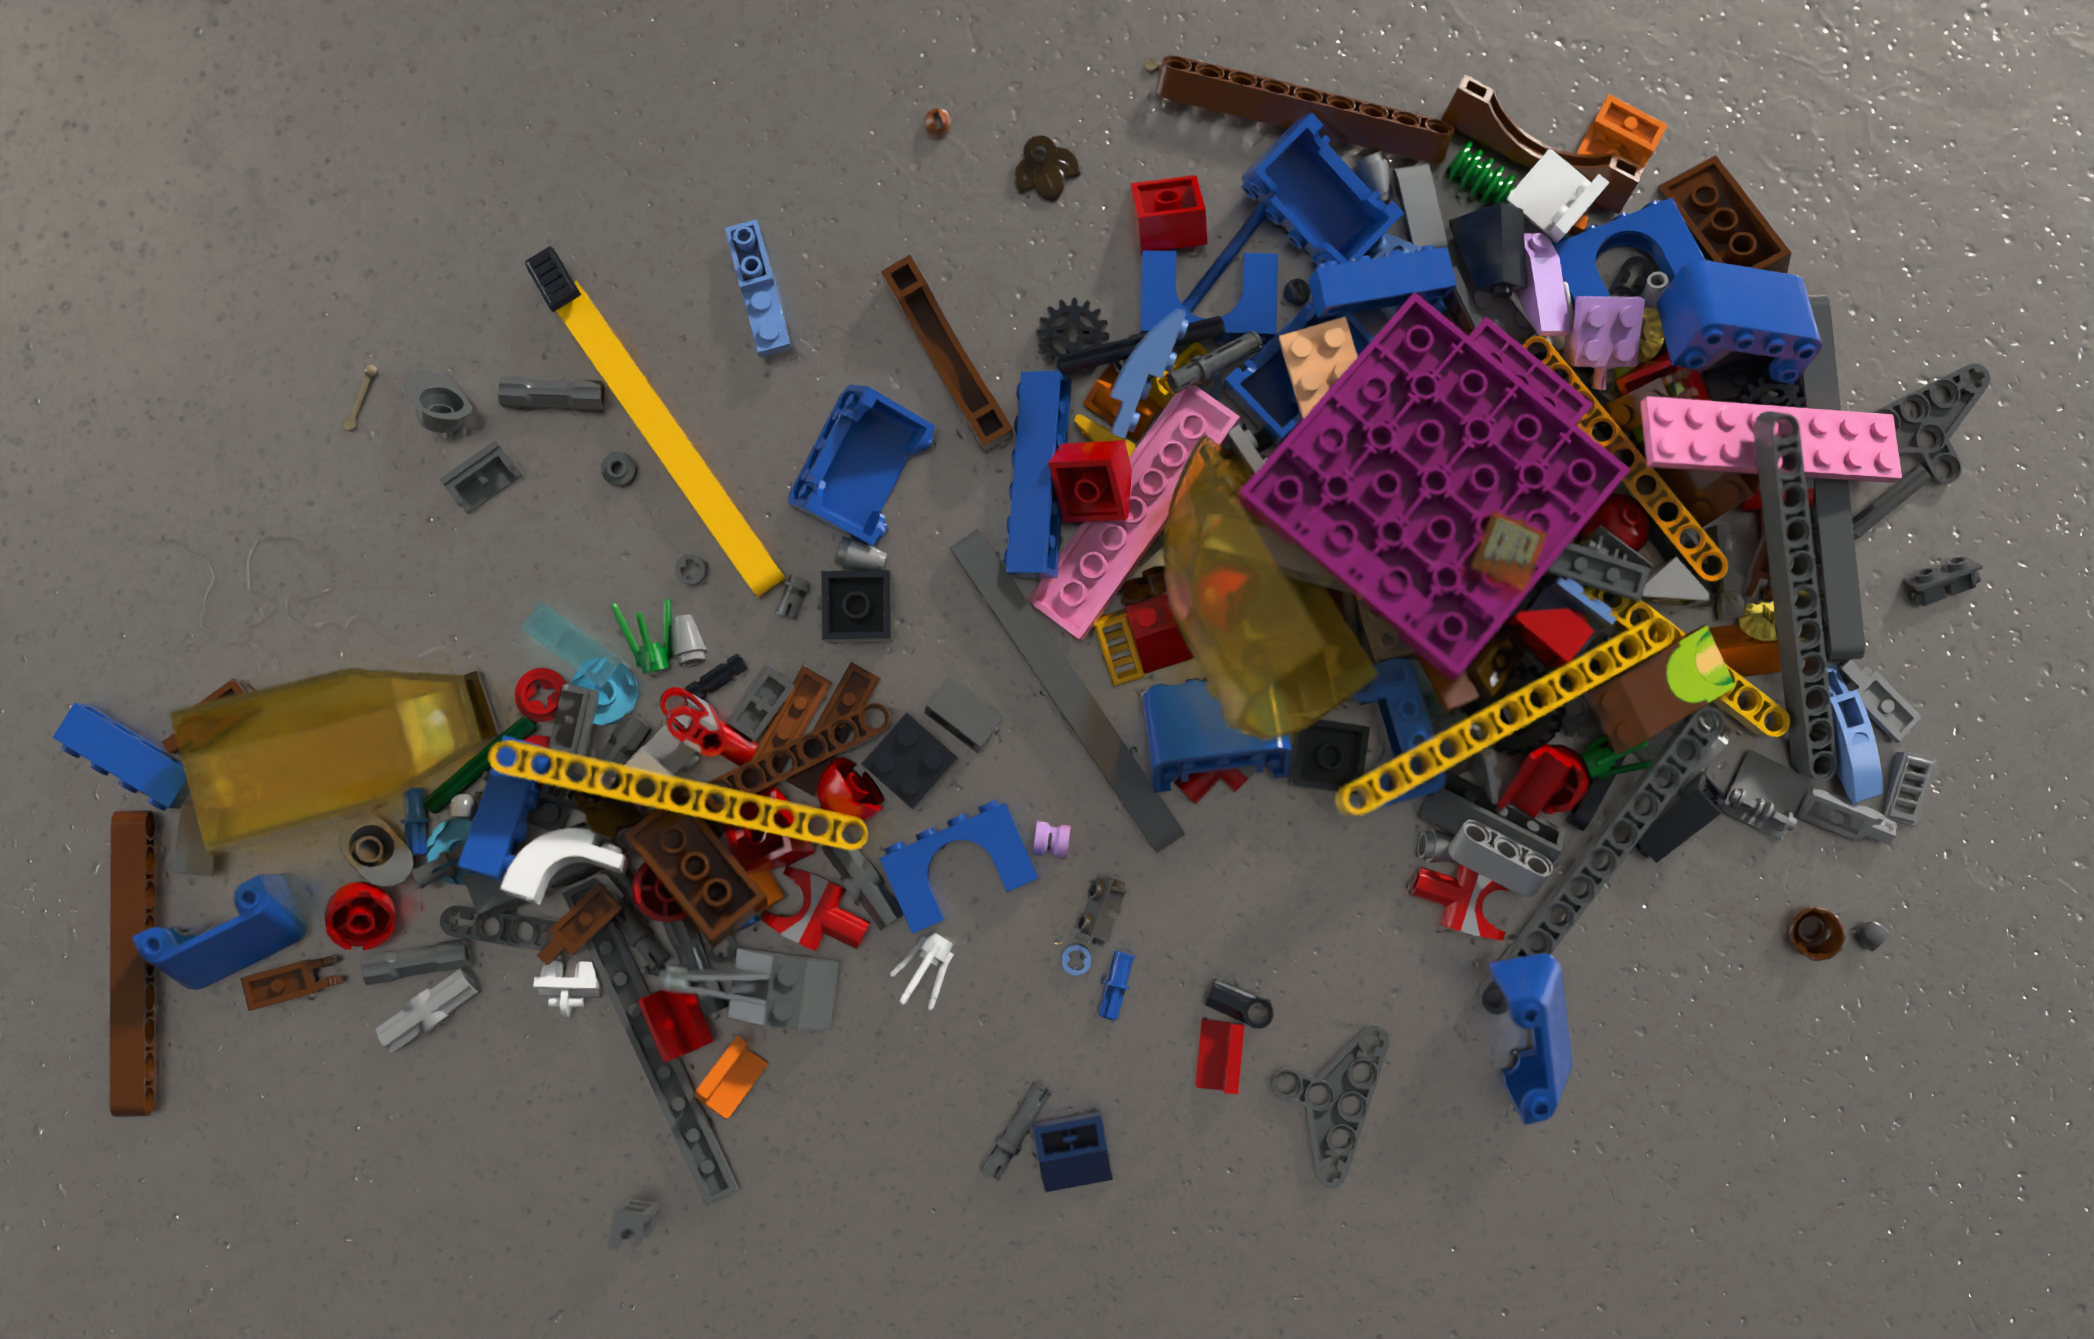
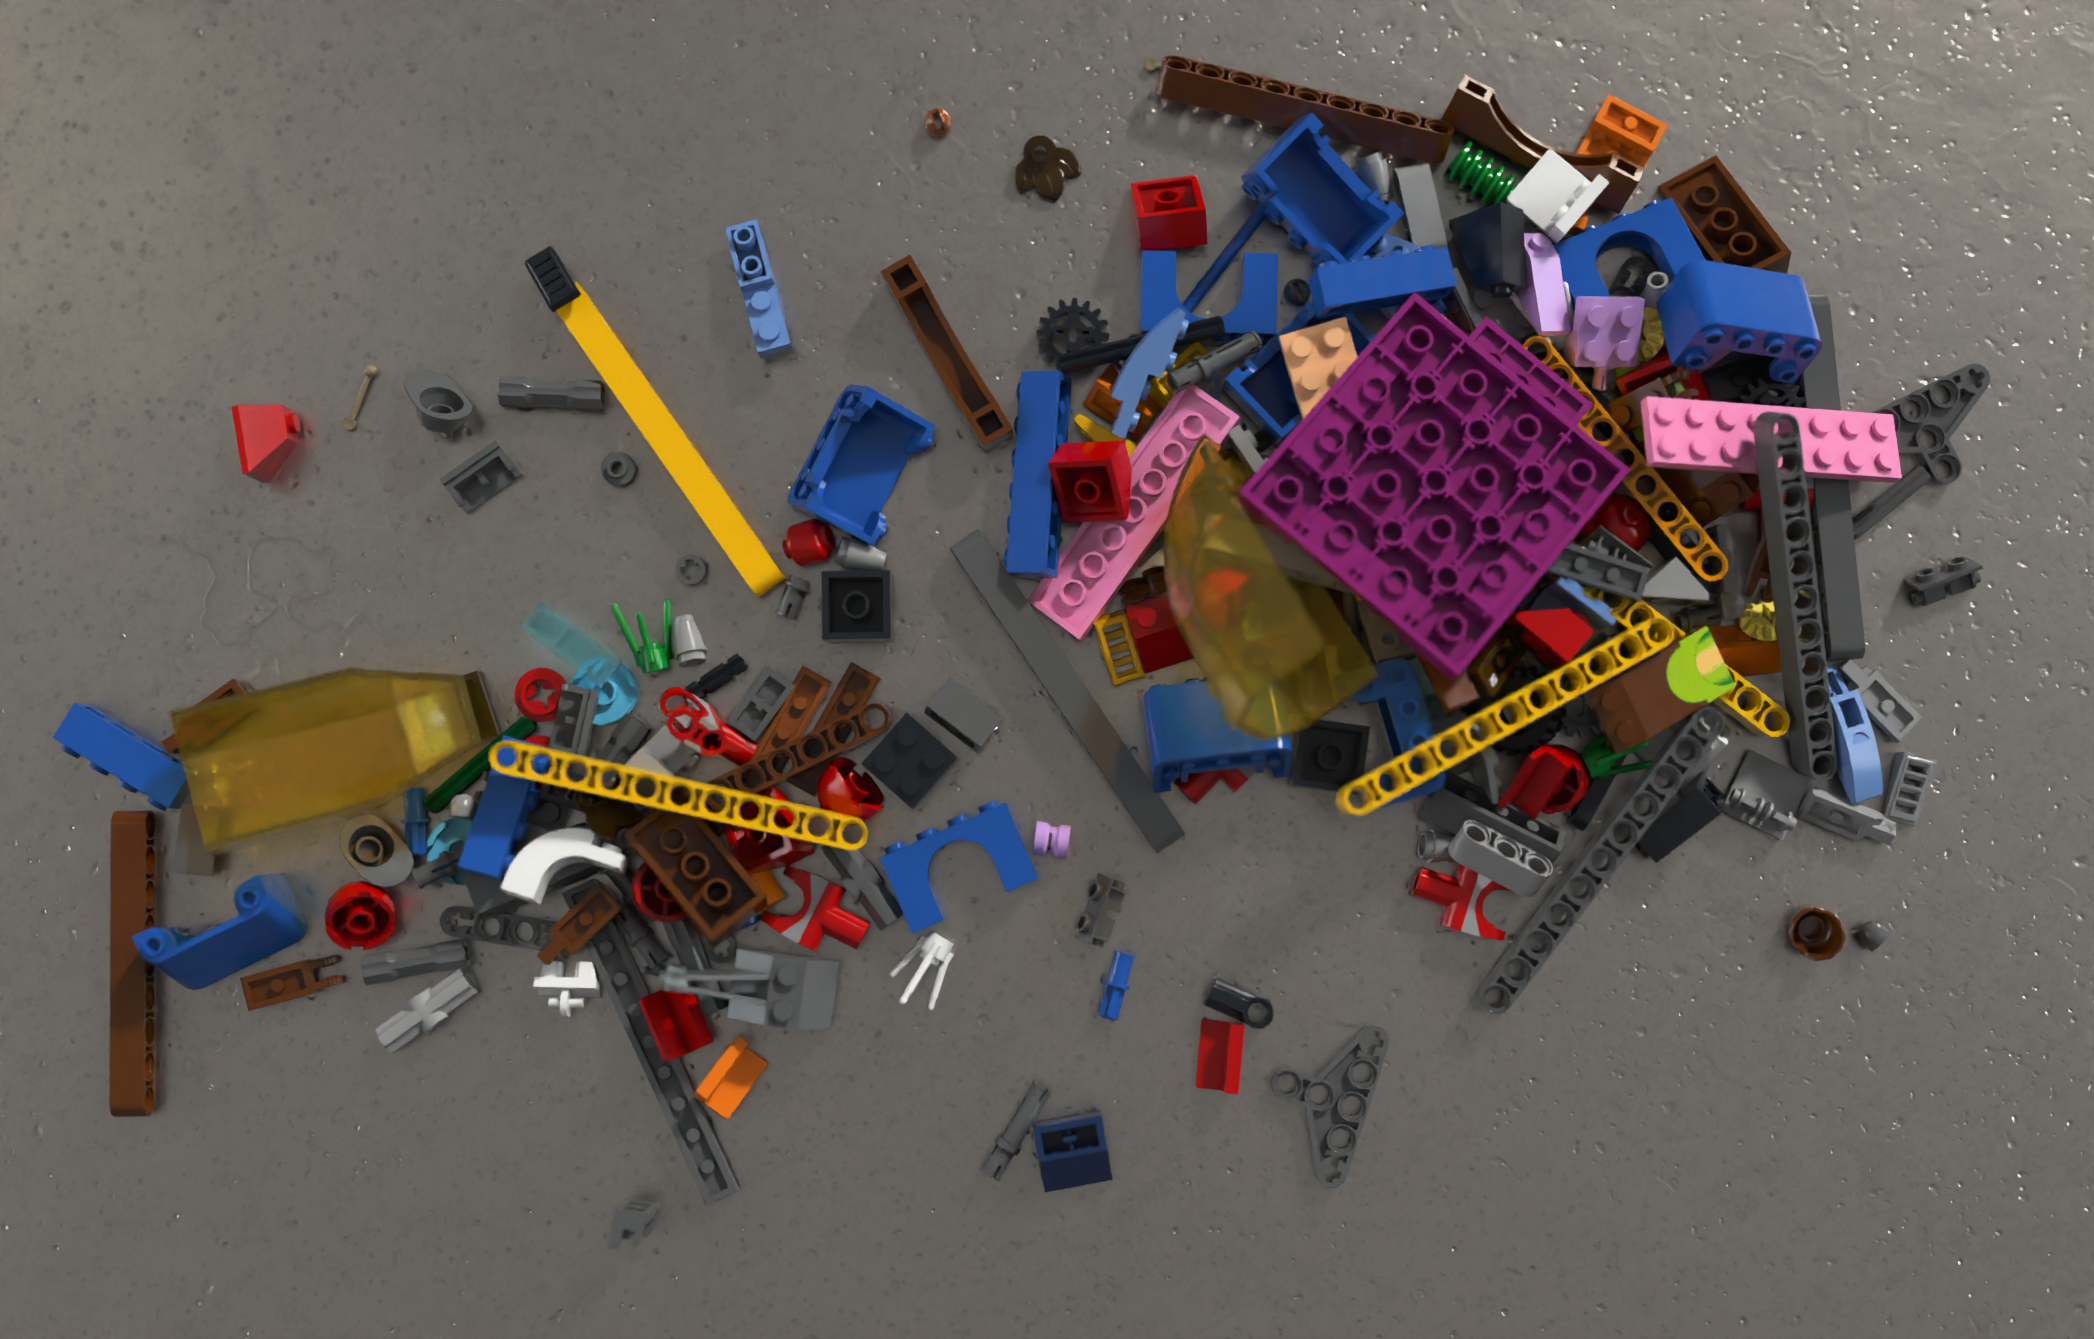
(264, 438): none -> red slope
(809, 542): none -> red head
(1065, 958): medium blue bush -> none
(1509, 550): piece -> none
(1538, 1003): blue windscreen -> none
(1688, 620): none -> dark grey pin

